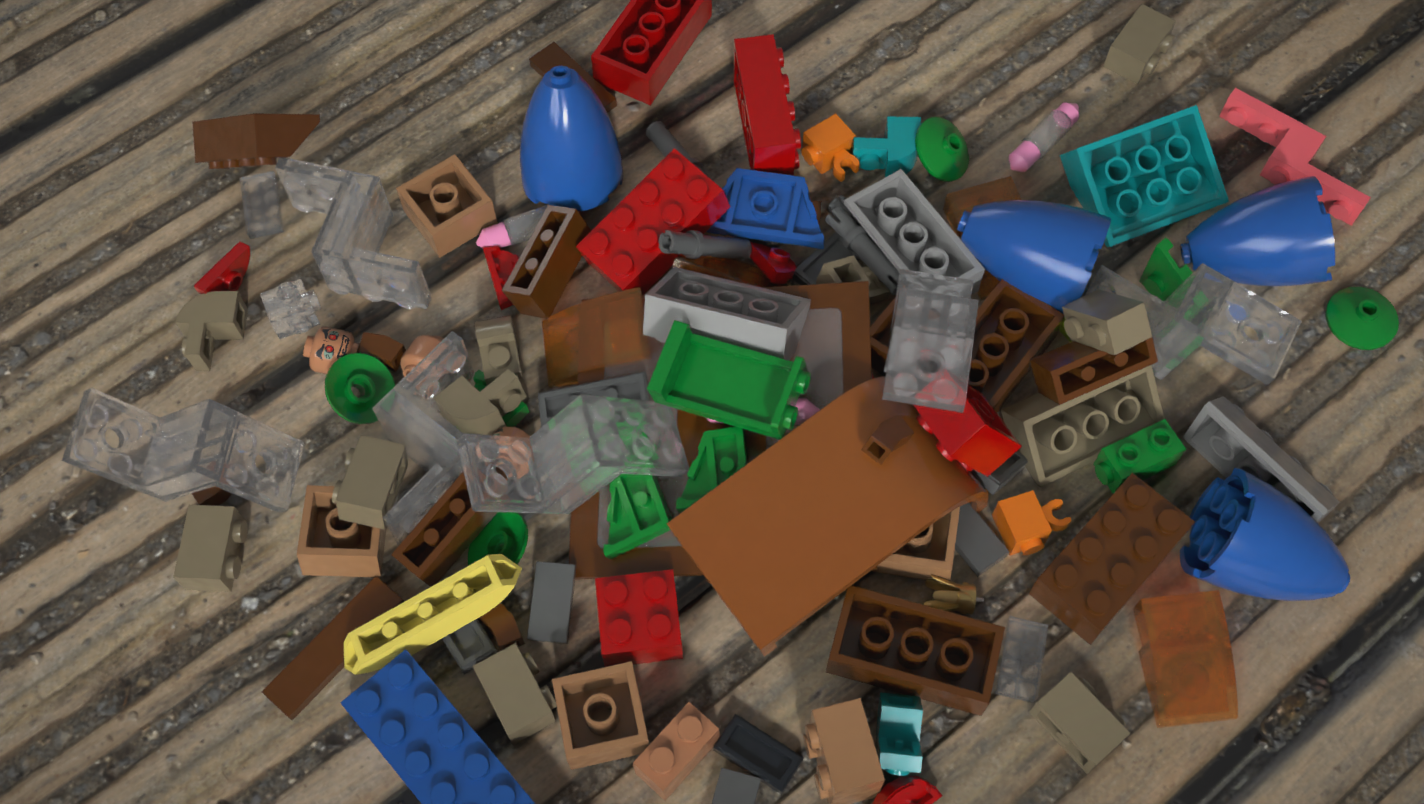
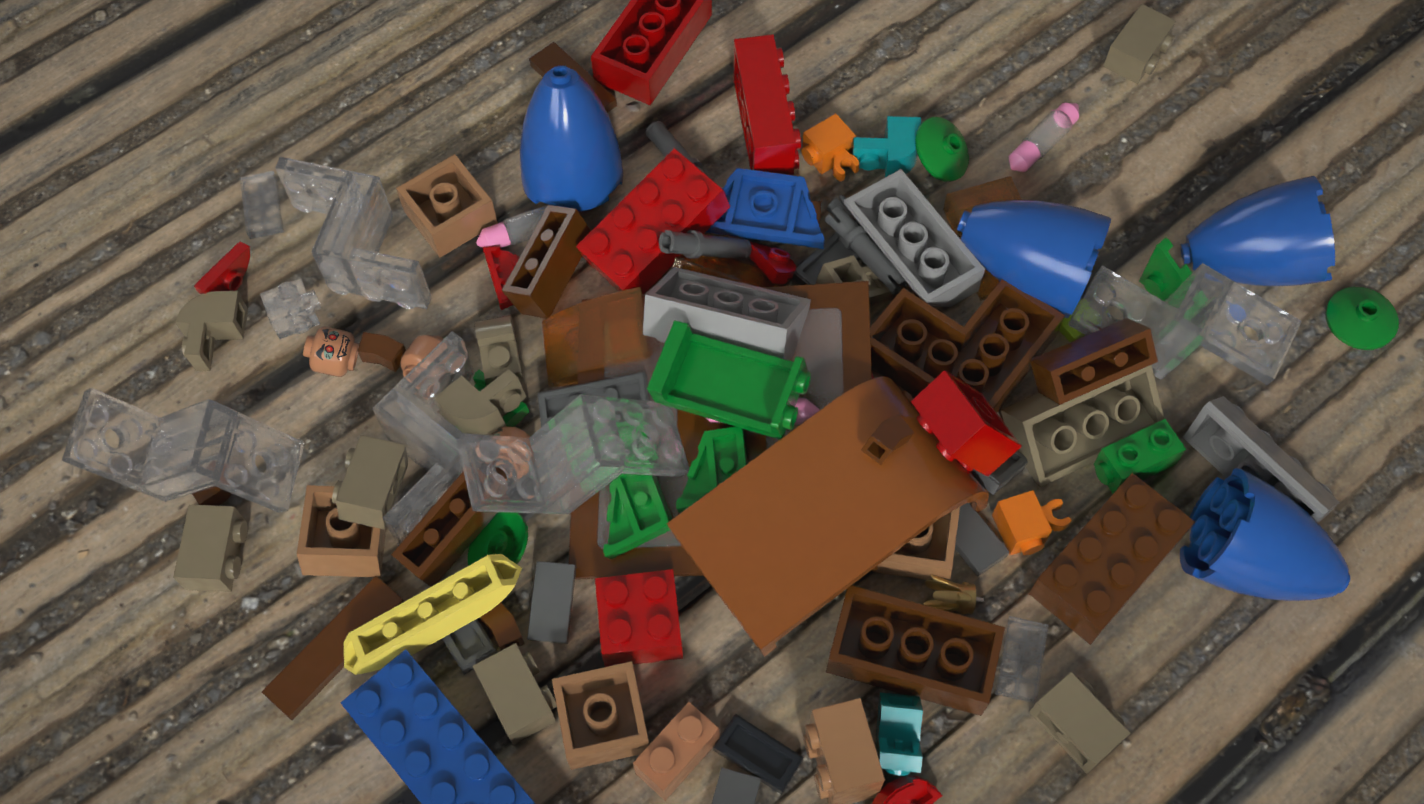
(250, 138): reddish brown slope -> none
(365, 374): green dish -> none
(930, 341): clear bracket -> none
(1107, 321): dark tan brick -> none
(1147, 175): teal slope -> none
(1187, 658): clear orange slope -> none
(1294, 150): coral bracket -> none

